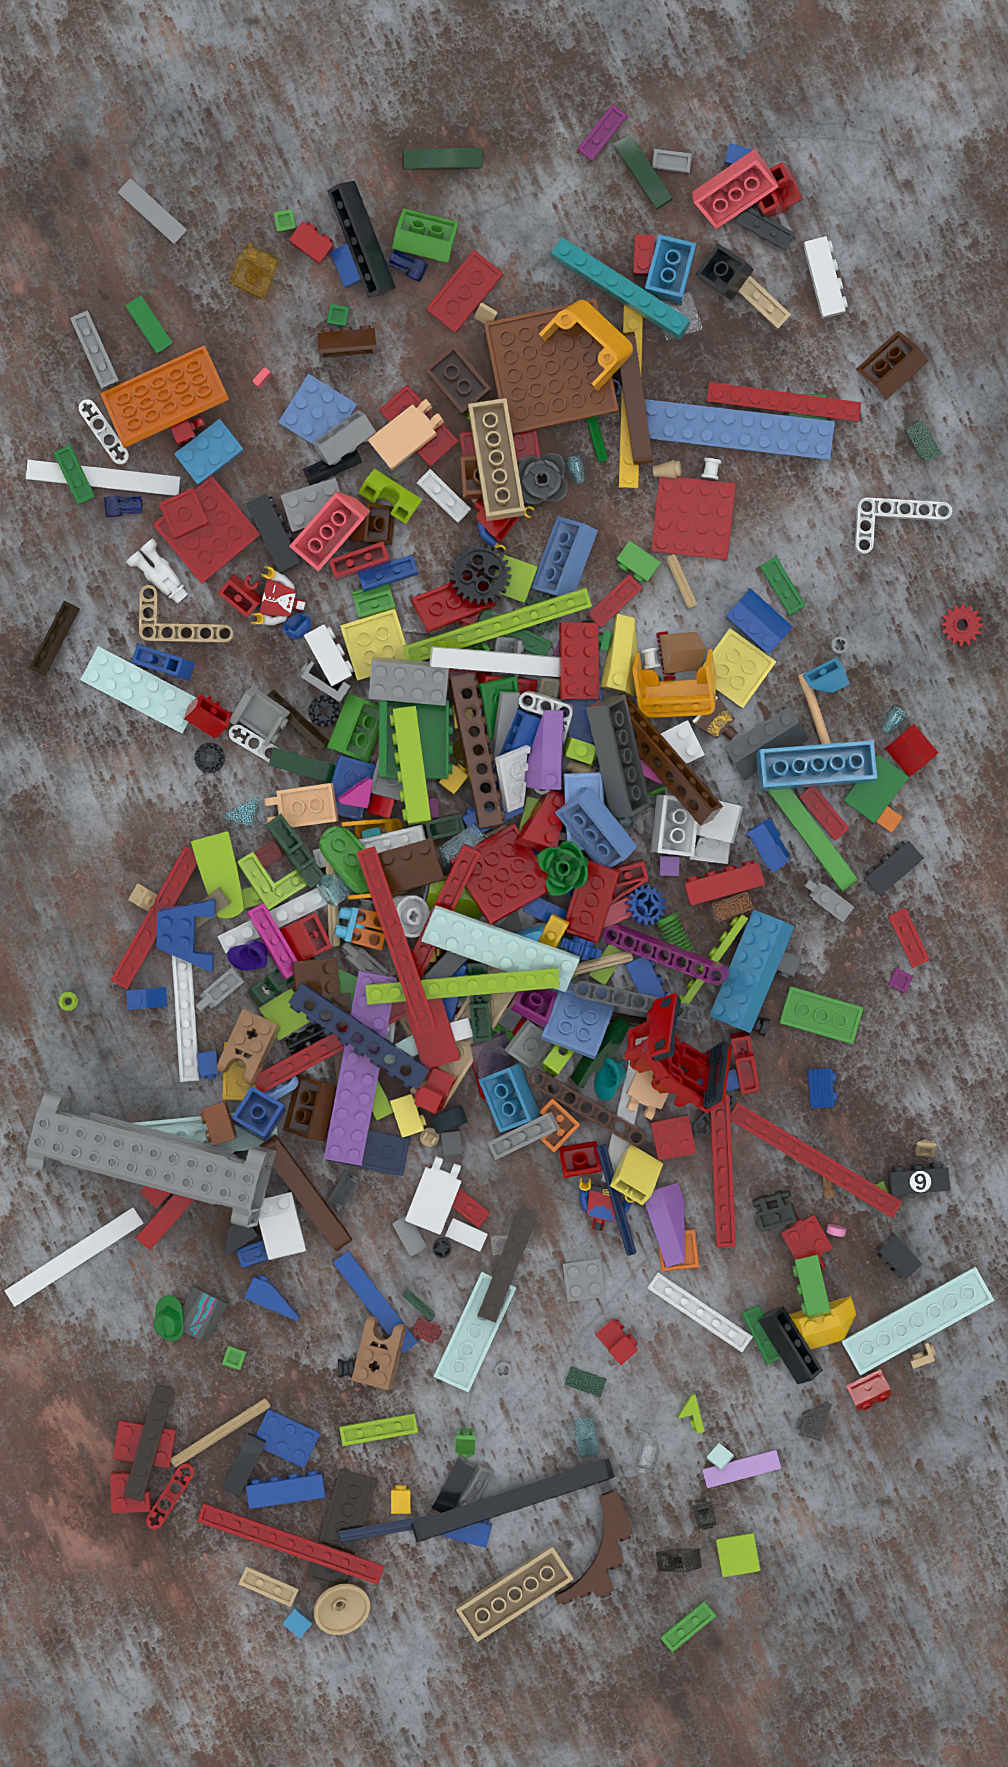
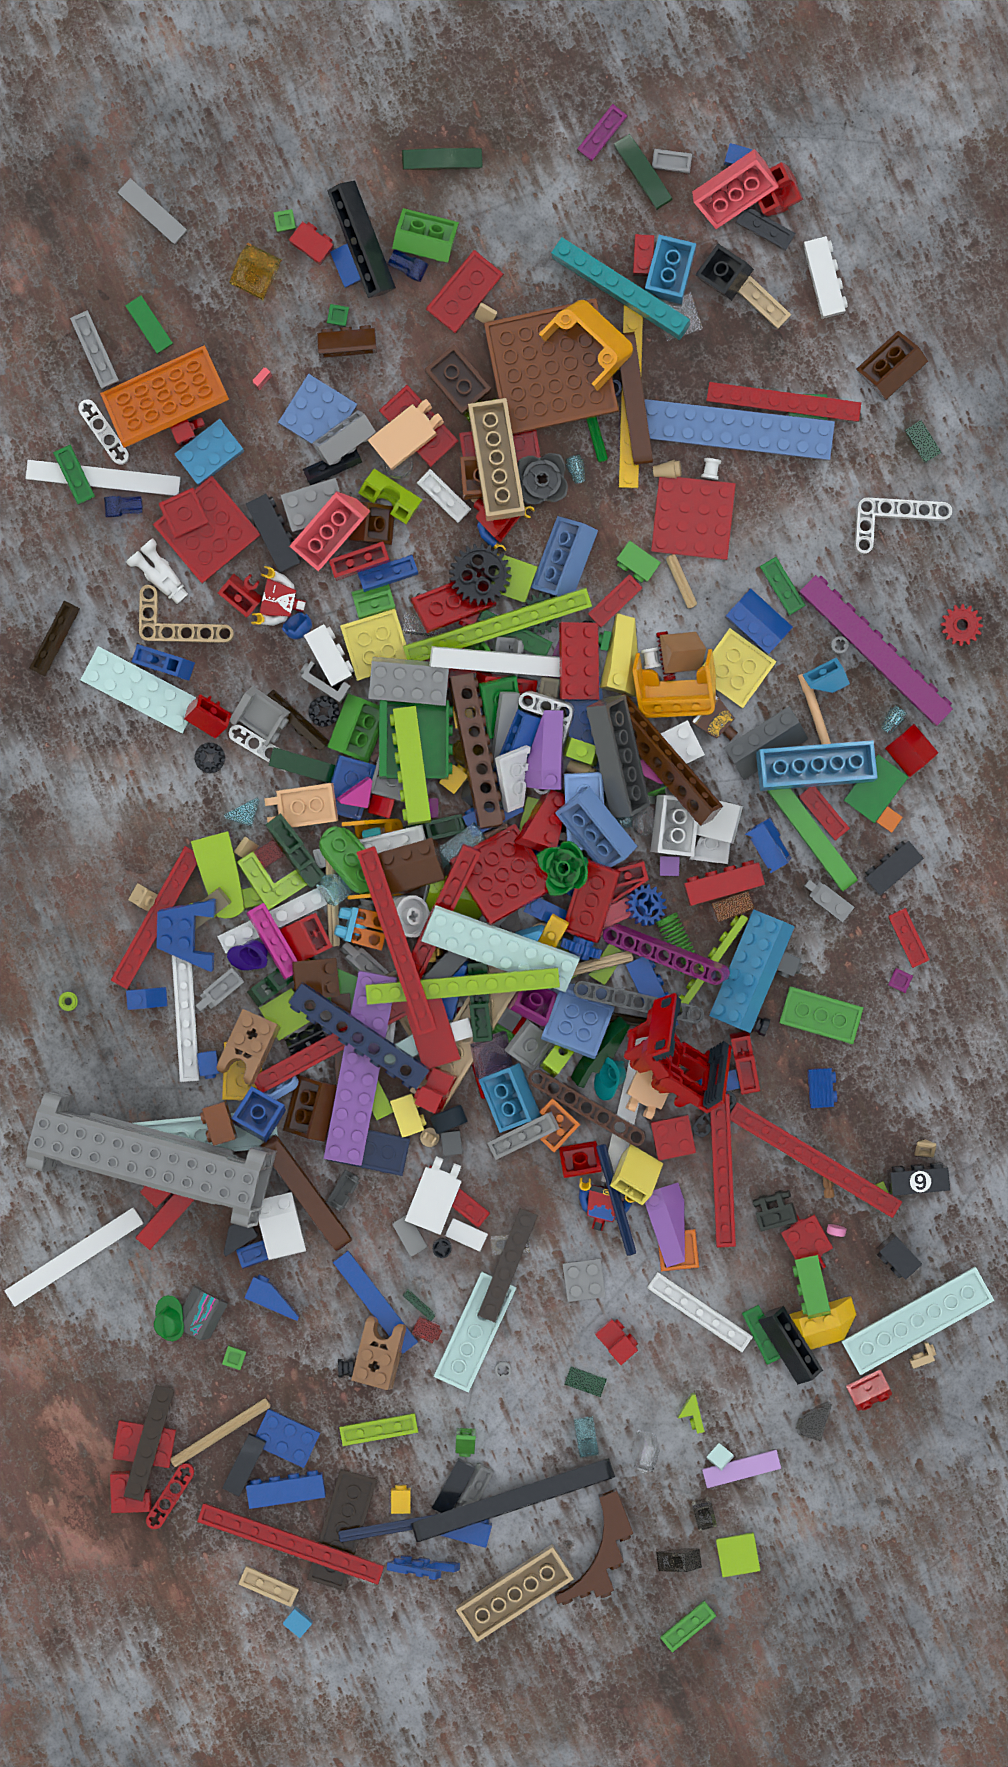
(246, 847): none -> tan tile
(343, 1616): tan dish -> none
(422, 1566): none -> blue wing
(875, 650): none -> magenta brick

